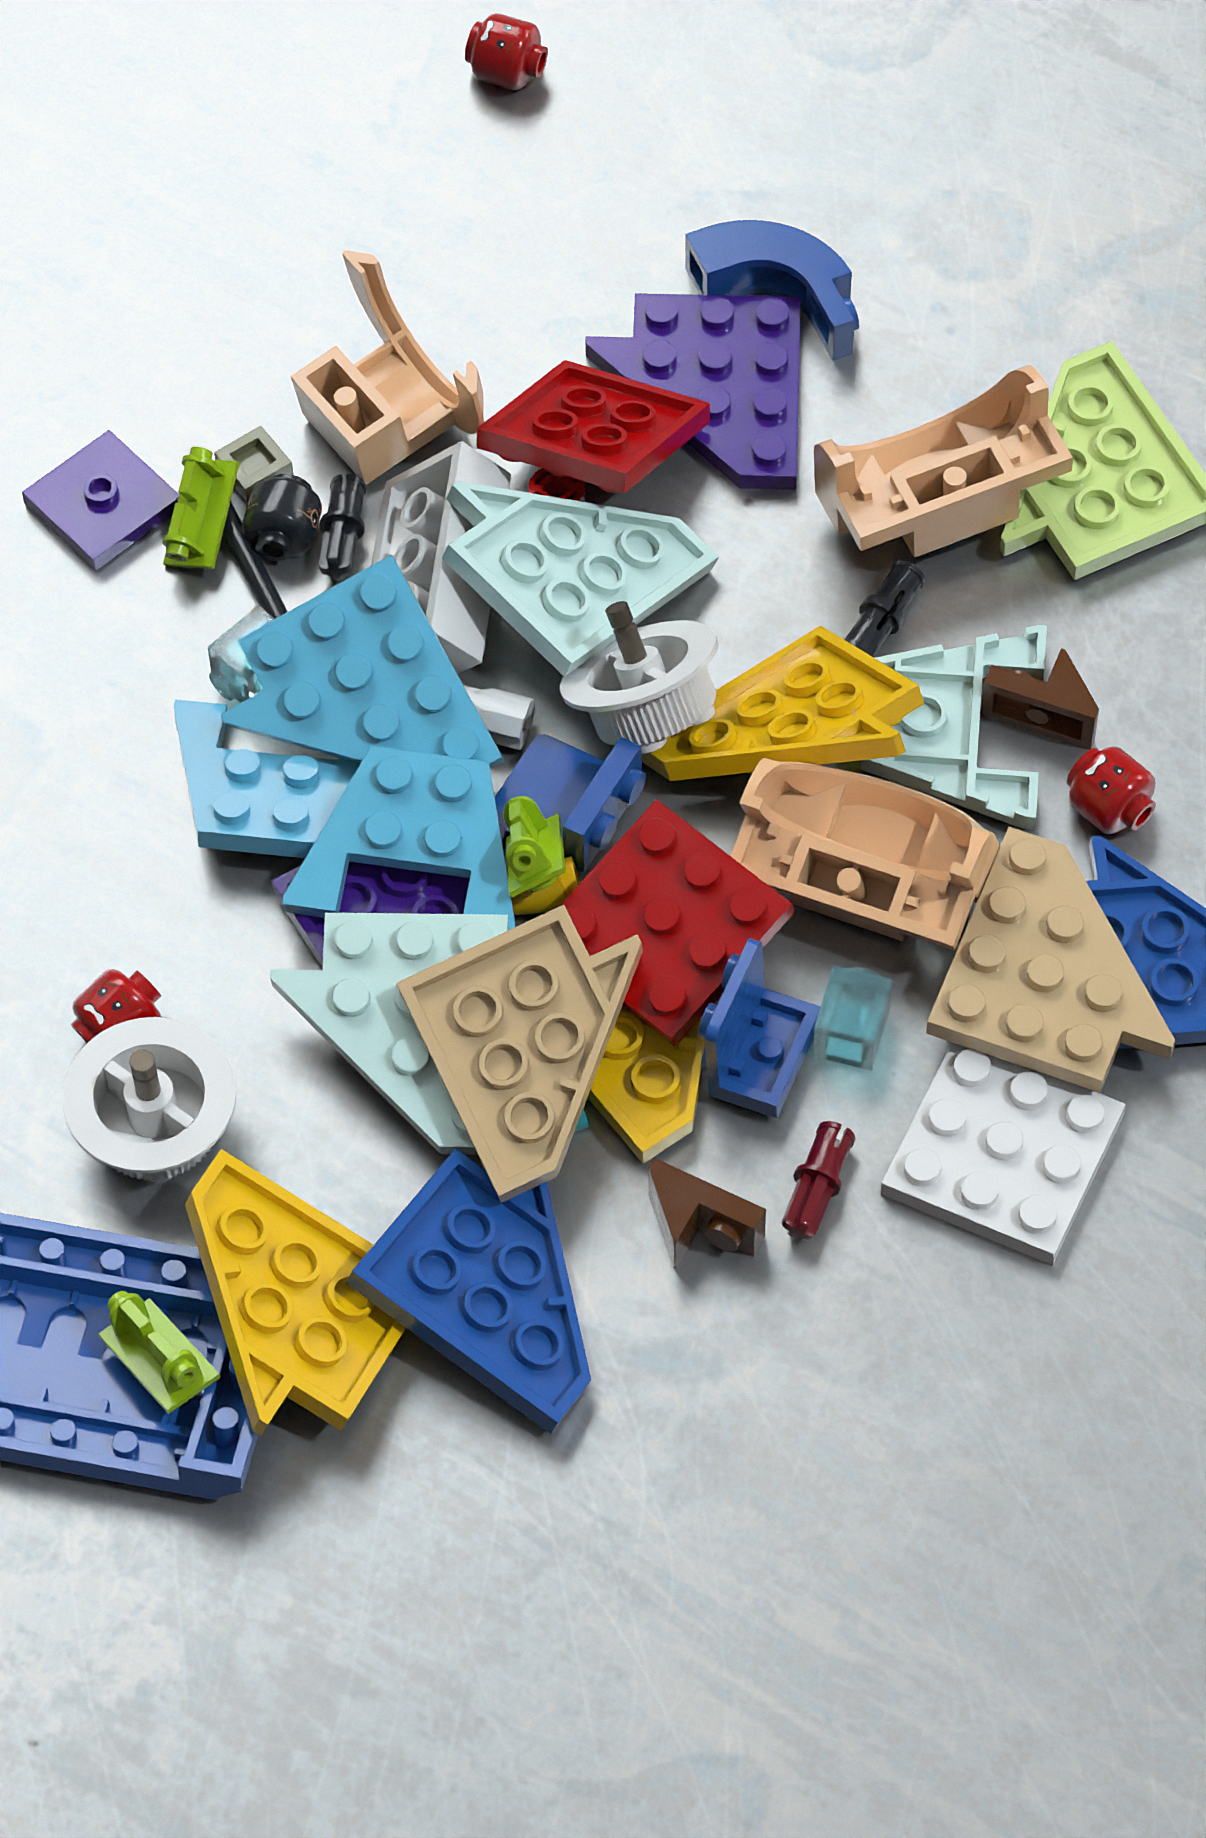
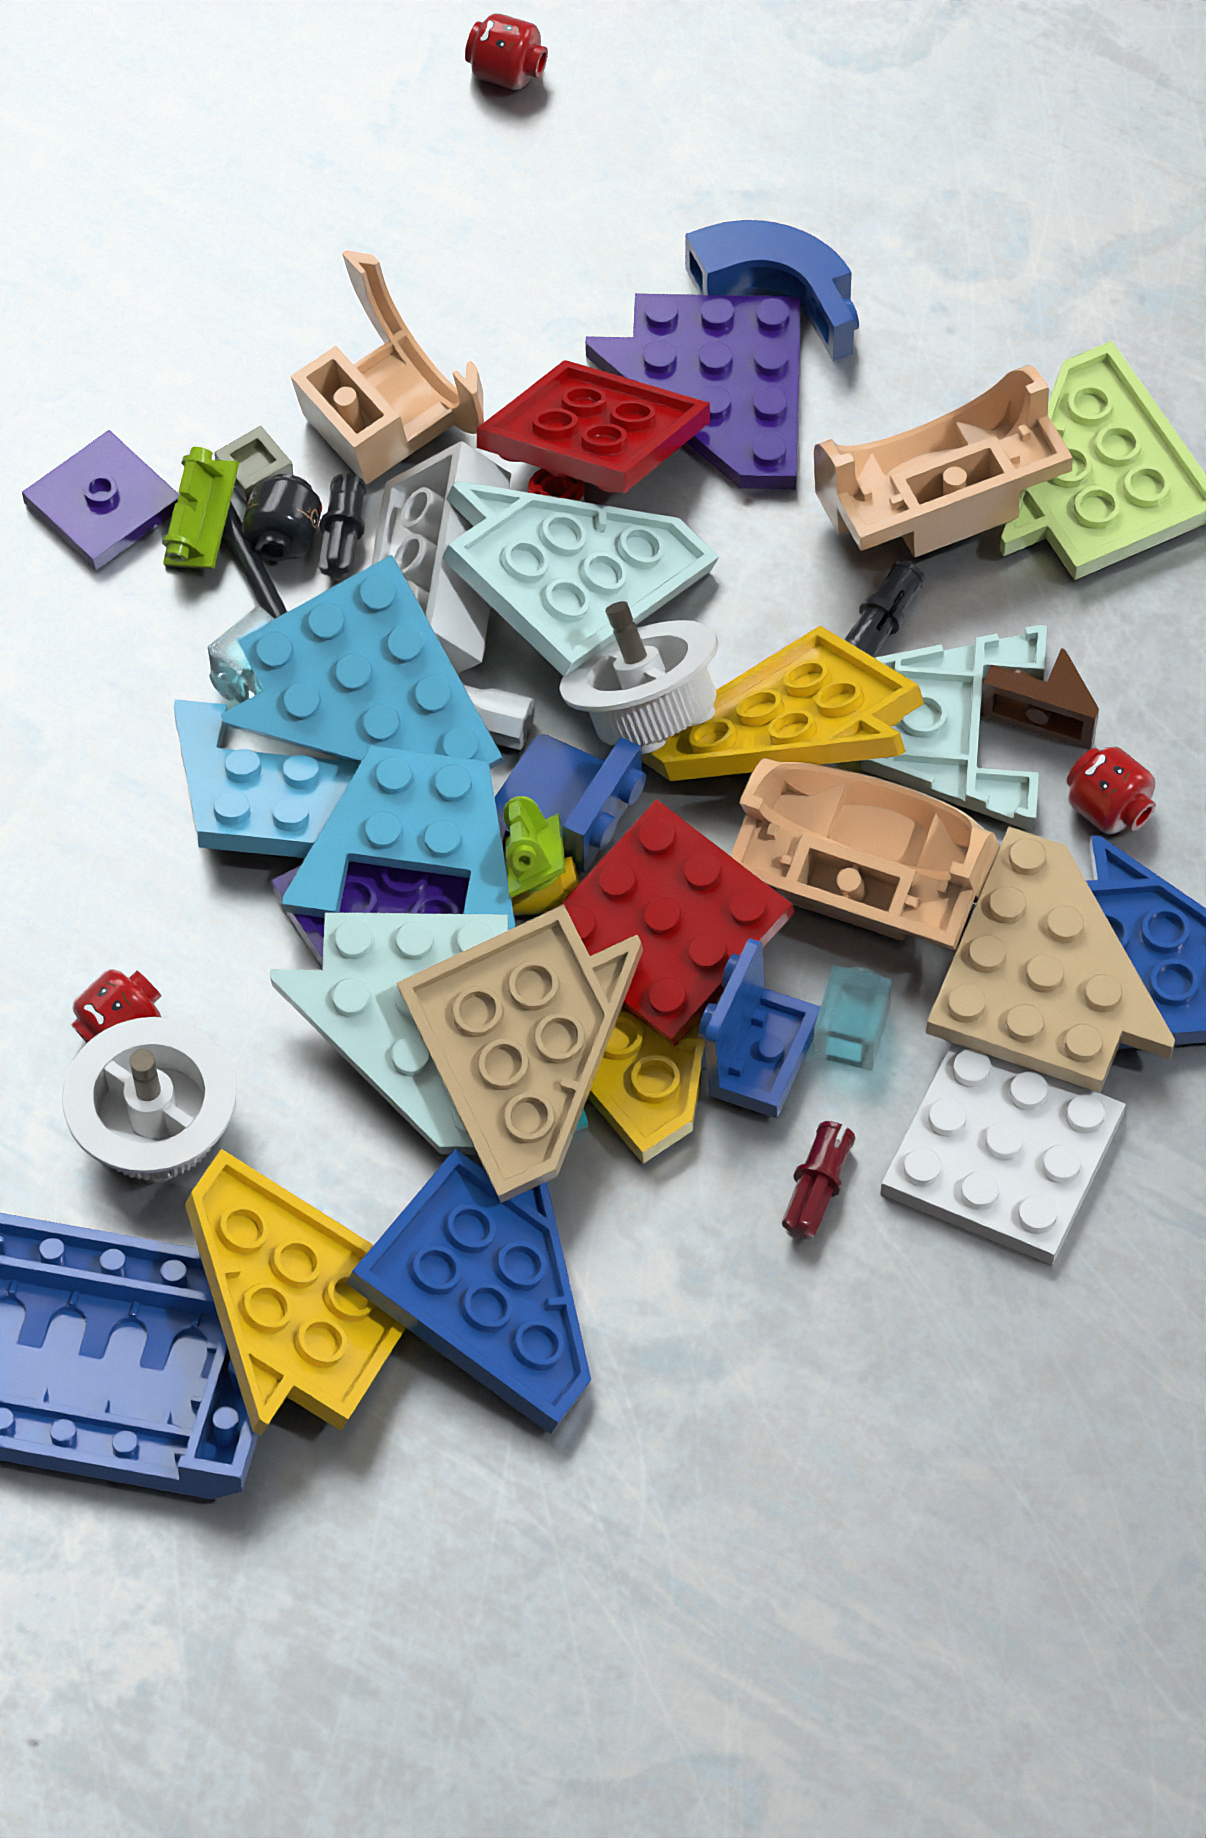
(155, 1351): lime hinge -> none
(691, 1205): reddish brown slope -> none

